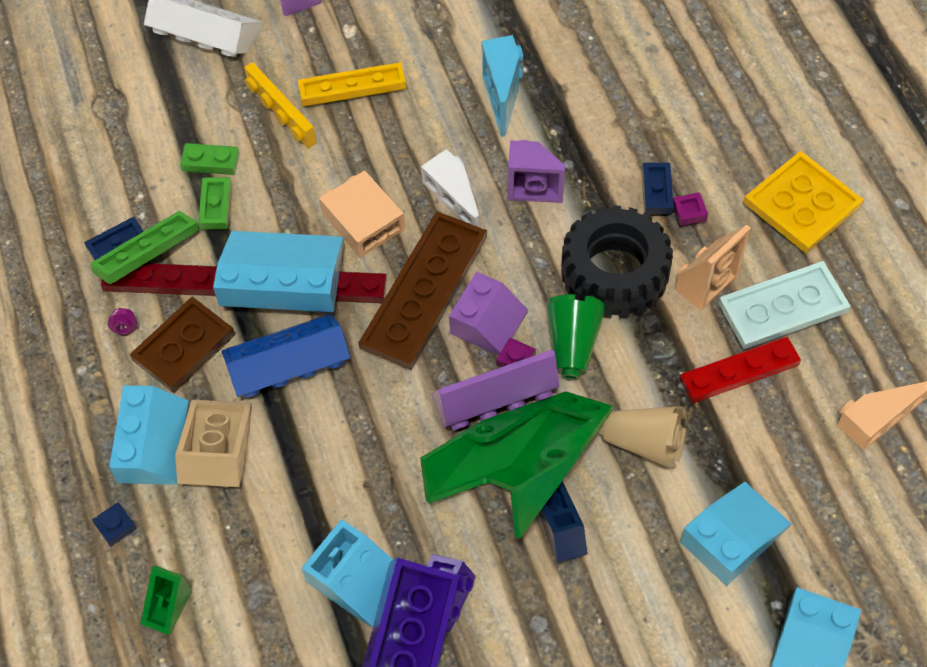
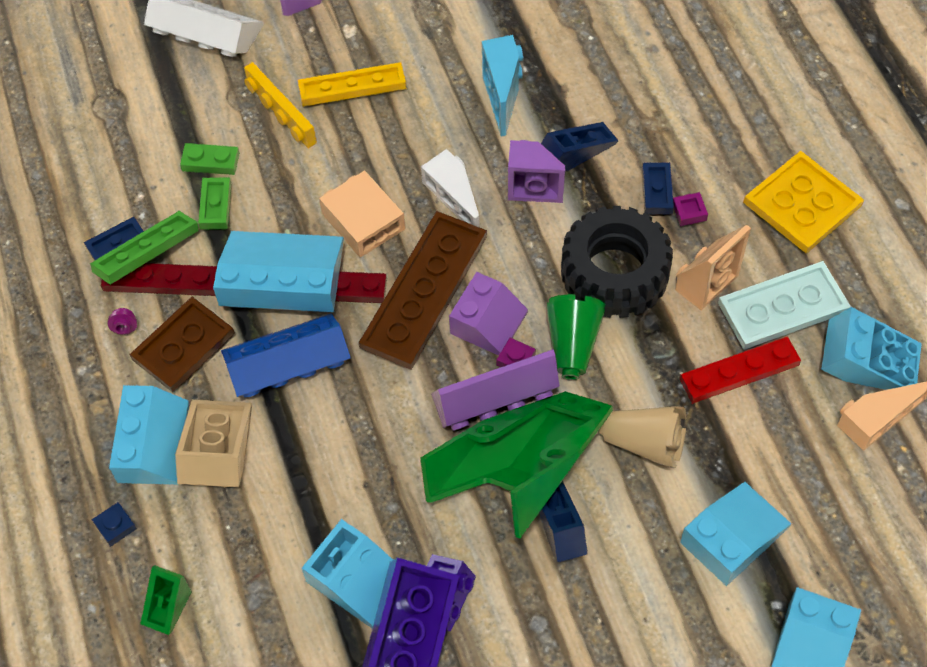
(579, 143): none -> dark blue slope
(869, 352): none -> medium azure slope

